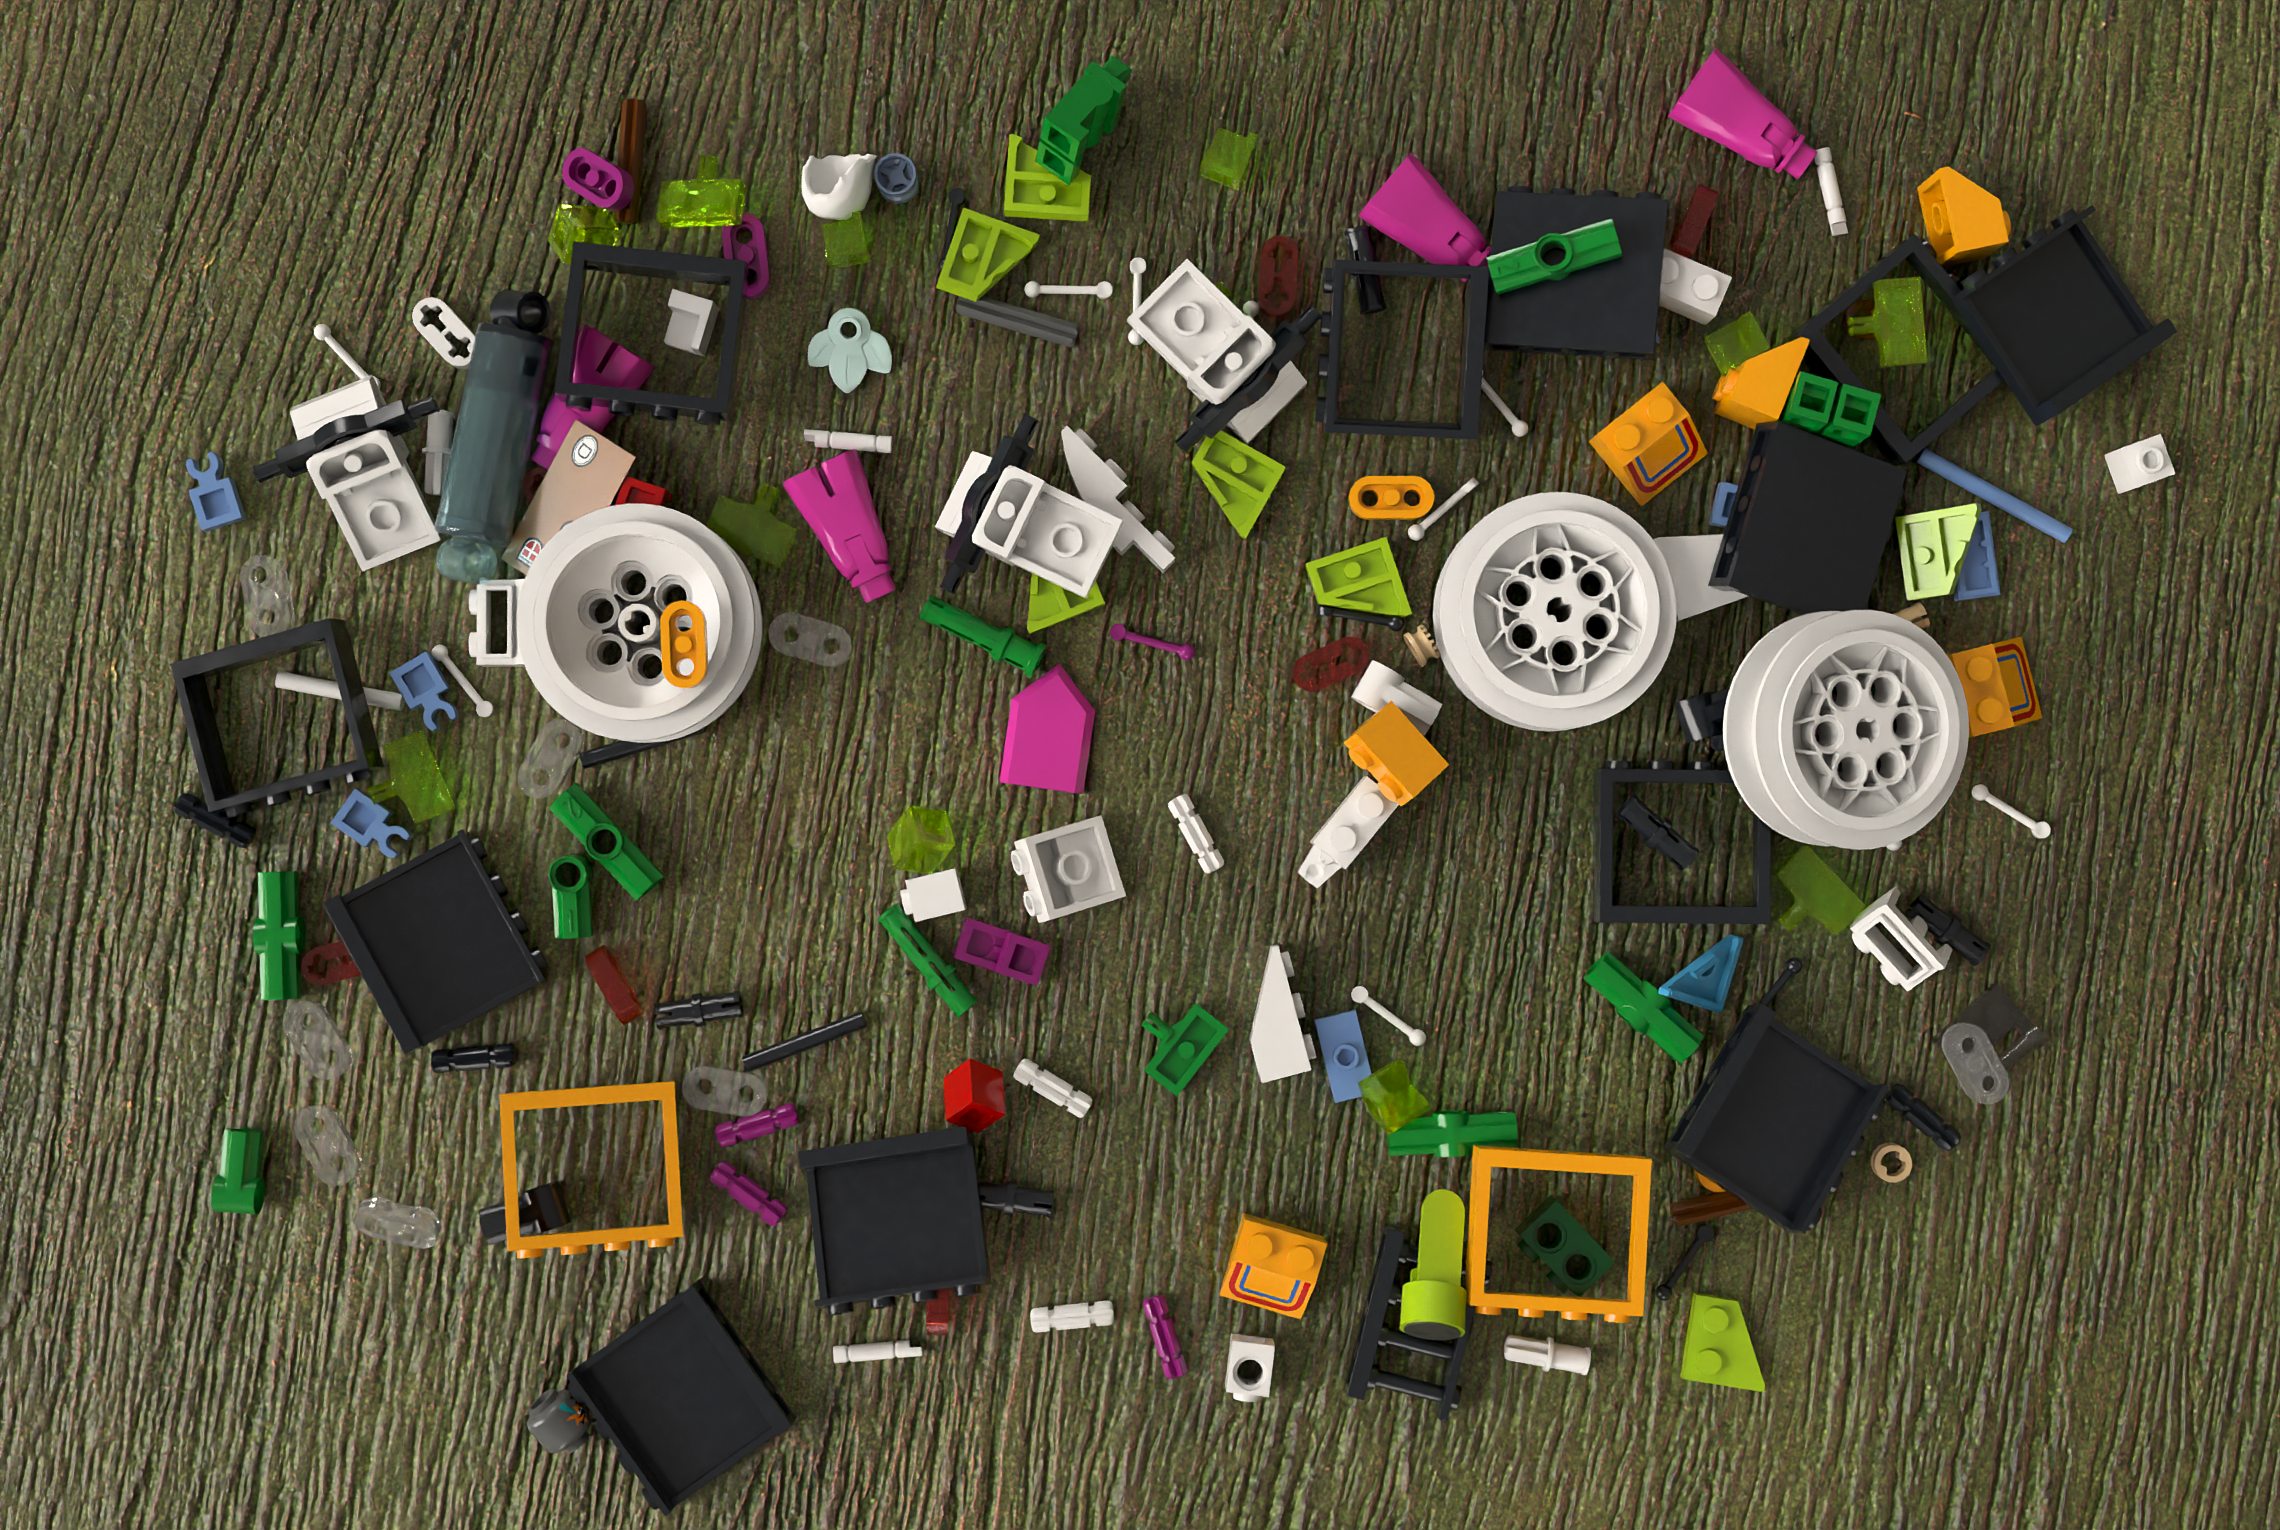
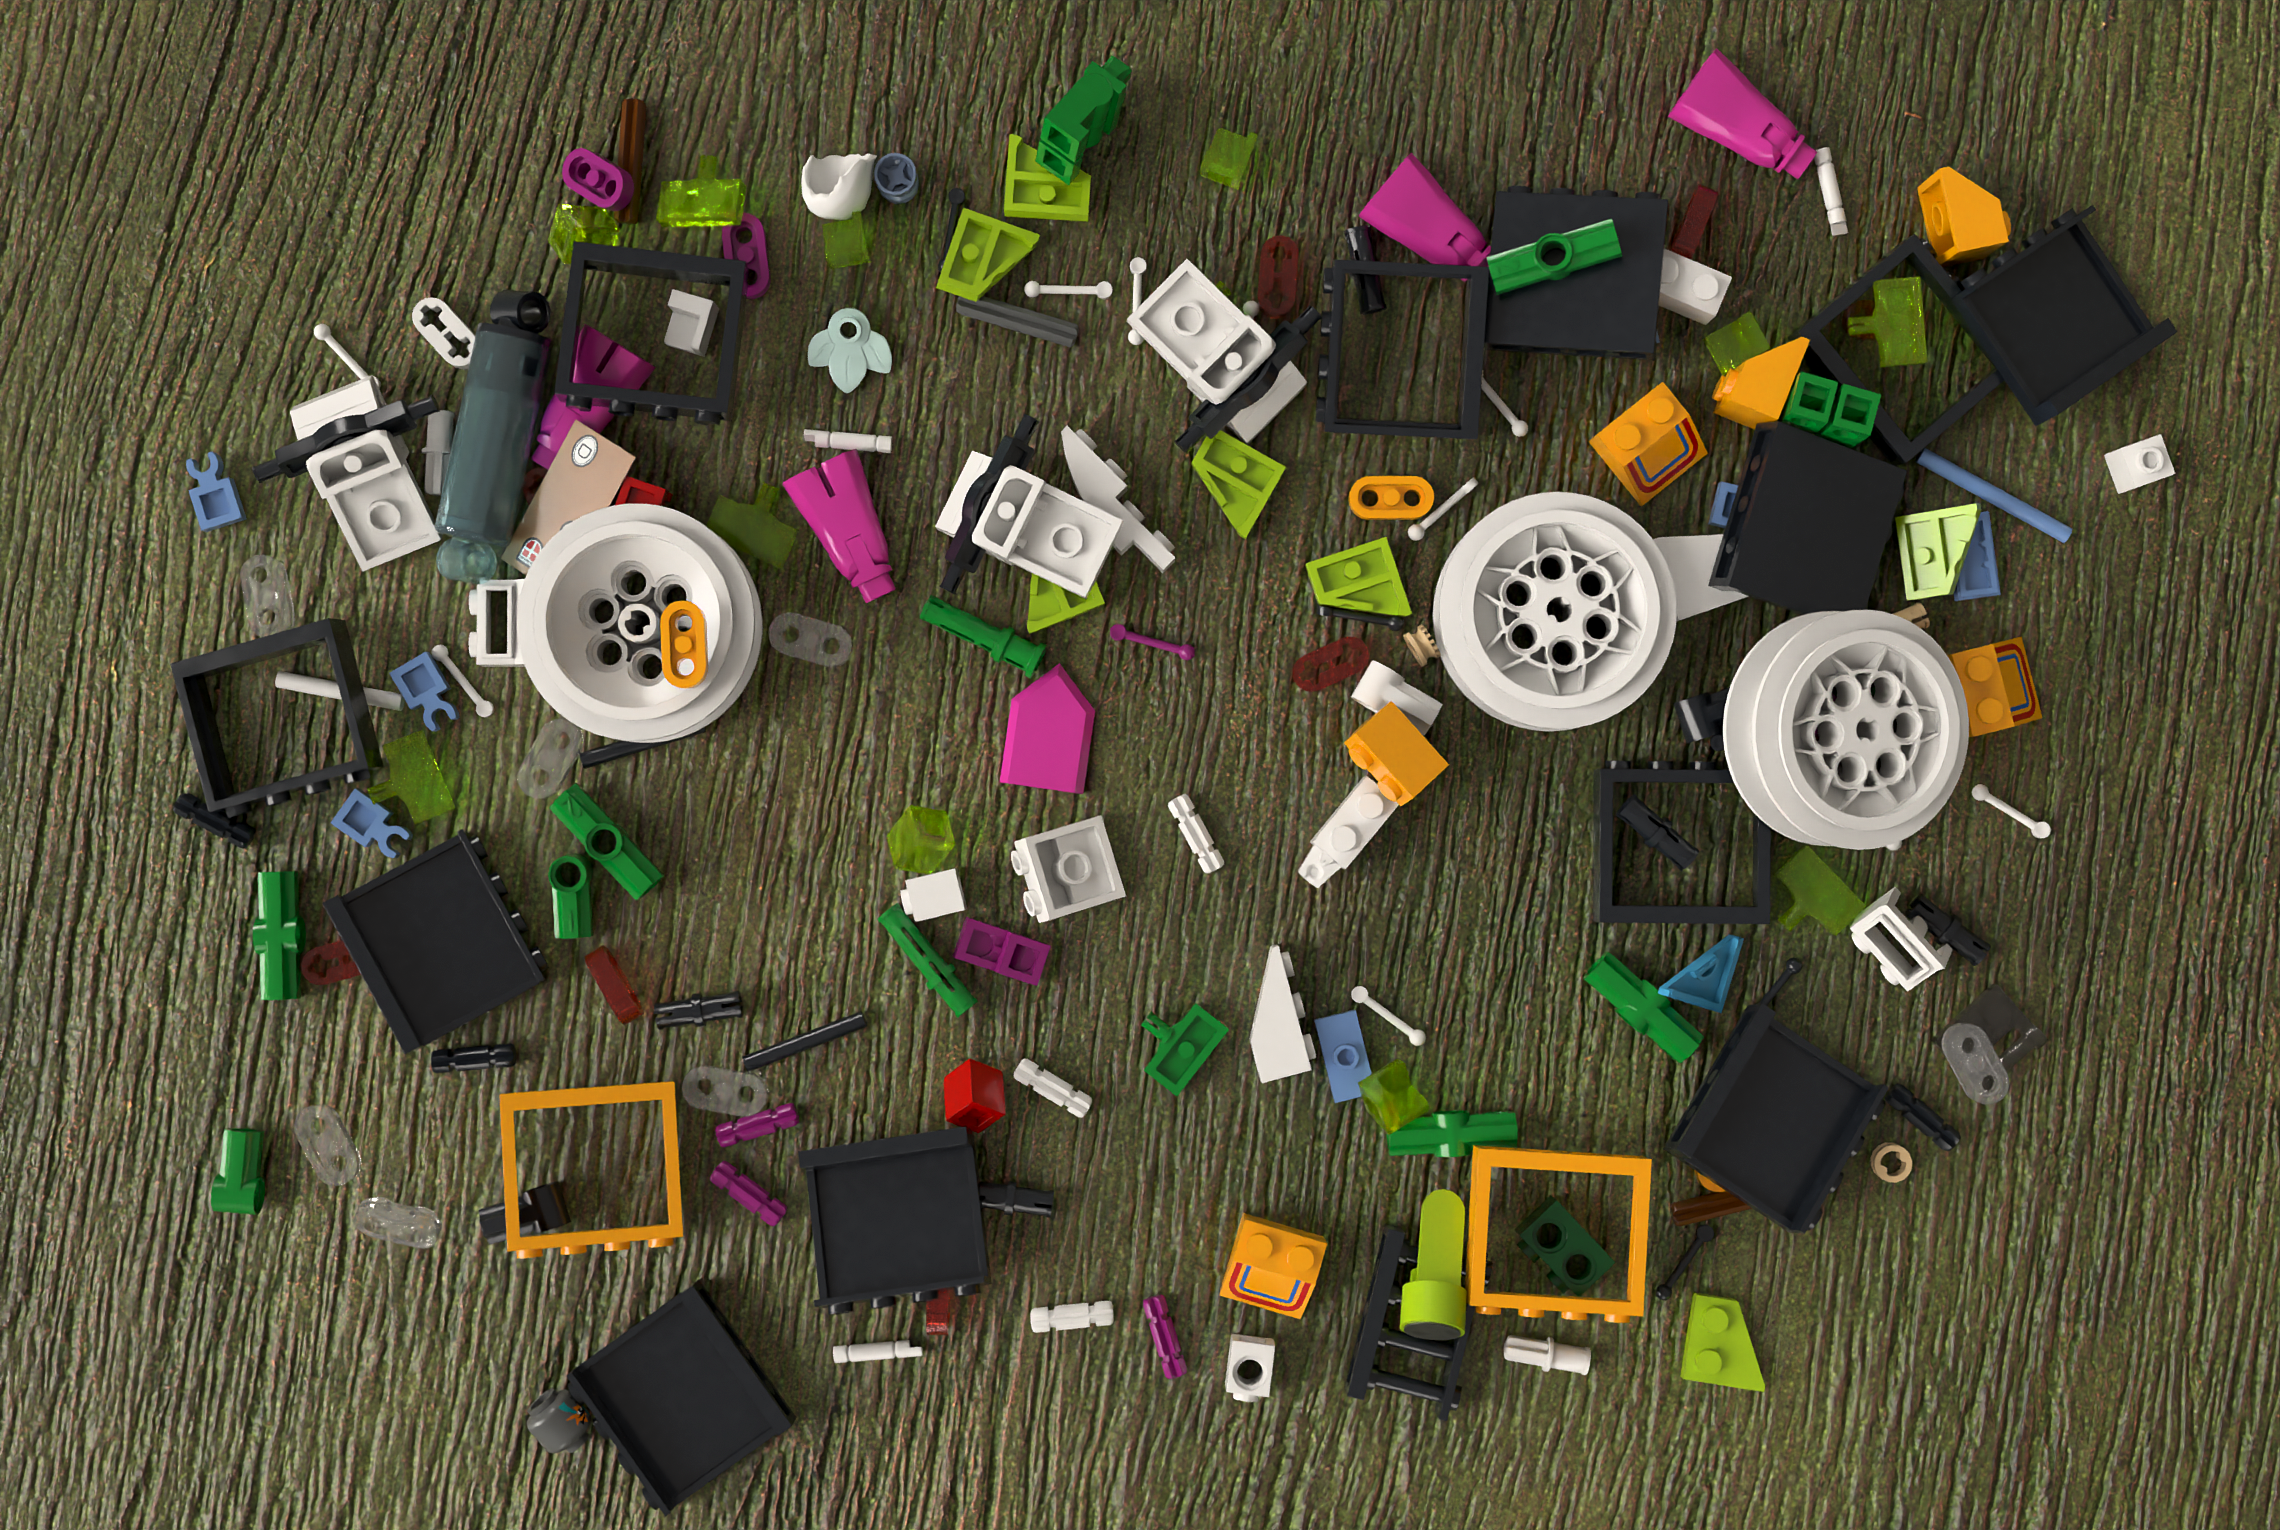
(315, 1042): clear plate -> none

